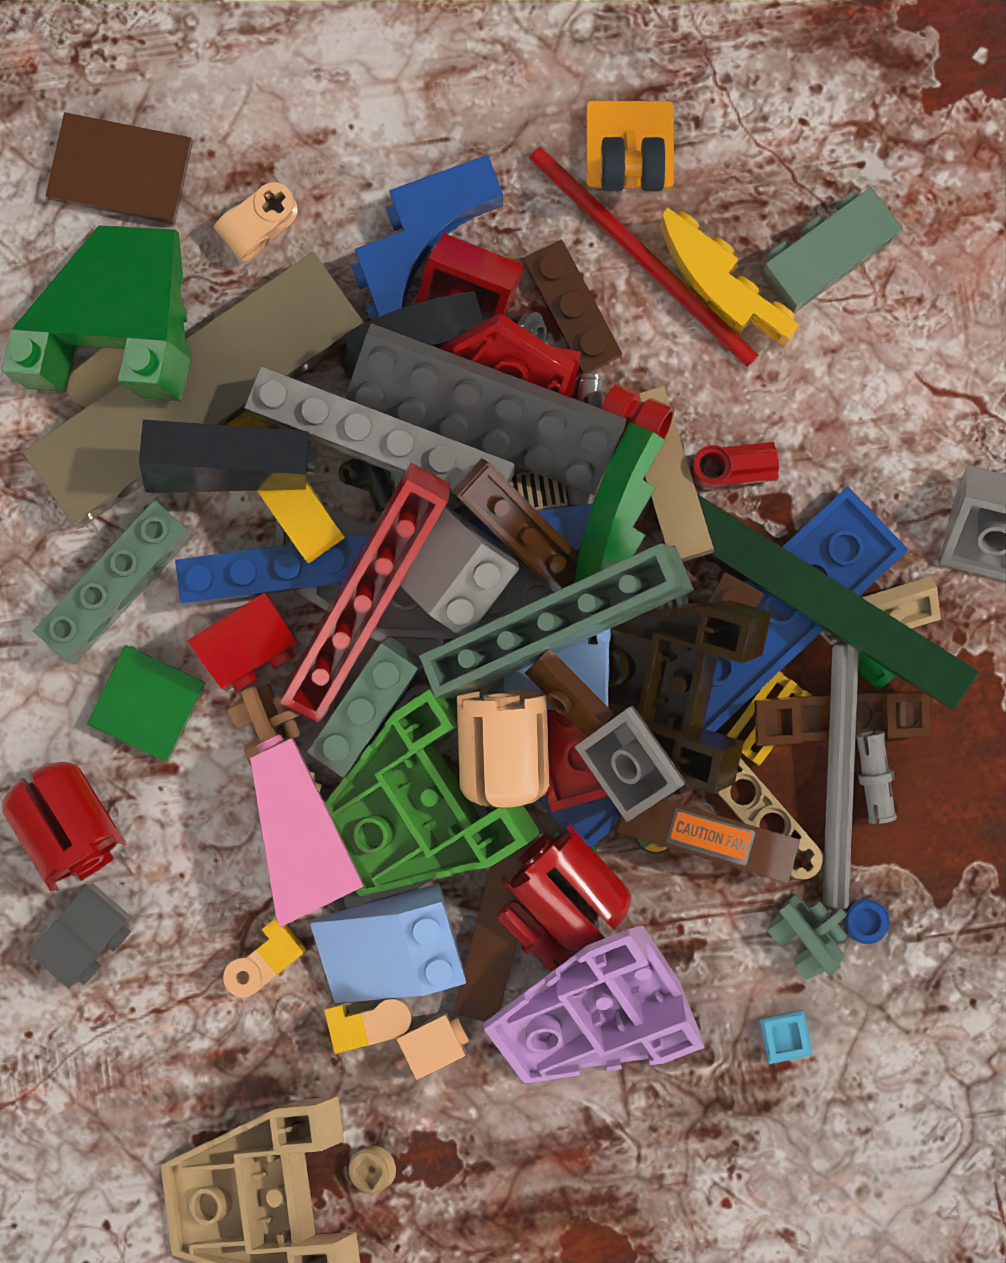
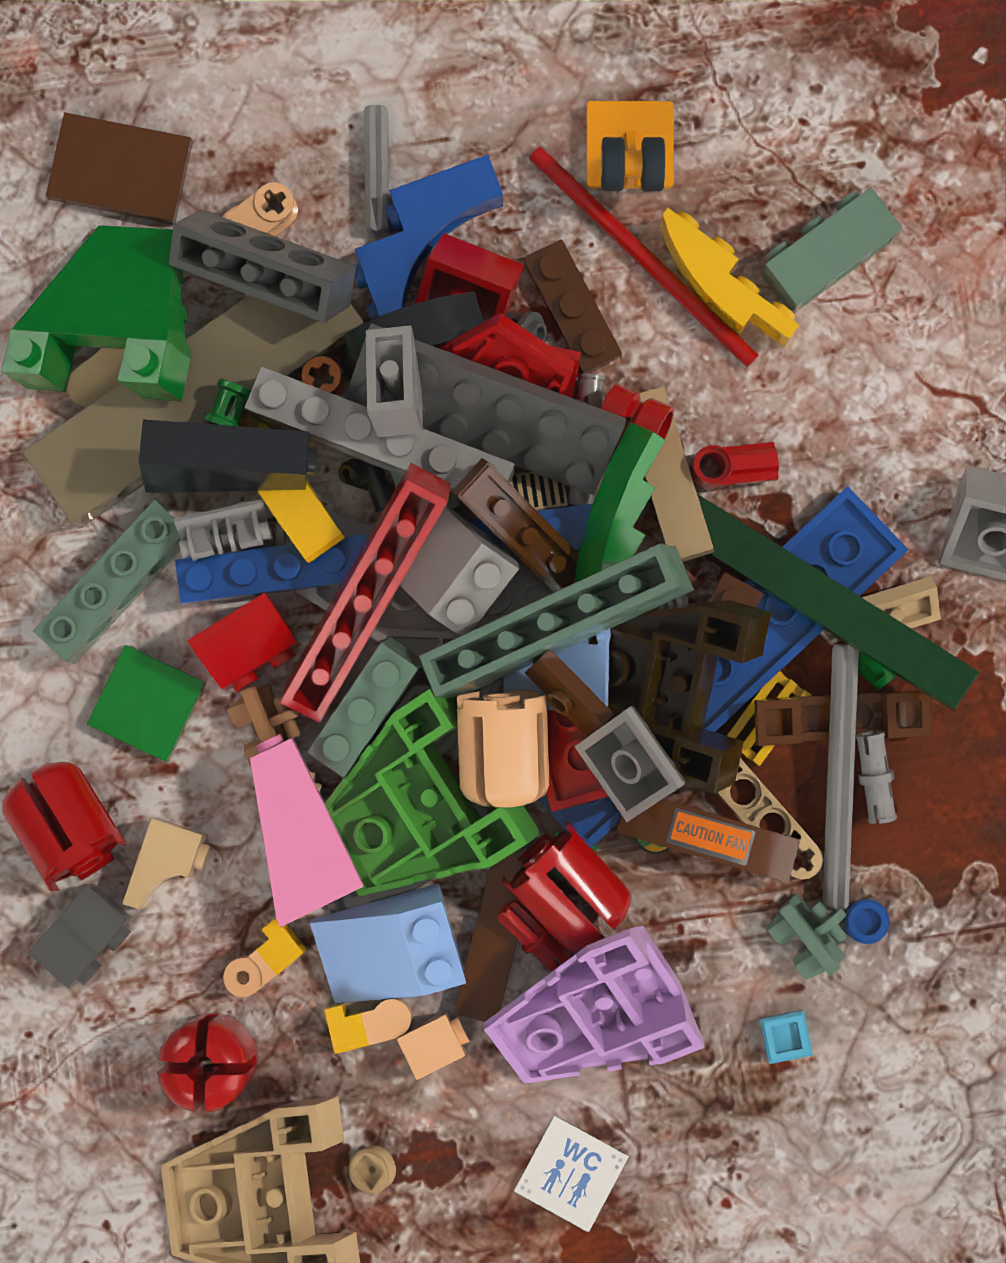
(165, 853): none -> tan arch
(224, 530): none -> light grey hinge
(224, 1042): none -> red cylinder
(227, 391): none -> green bush
(262, 265): none -> dark grey brick
(319, 366): none -> orange bush
(376, 169): none -> light grey axle
(393, 382): none -> light grey slope
(571, 1173): none -> white sticker

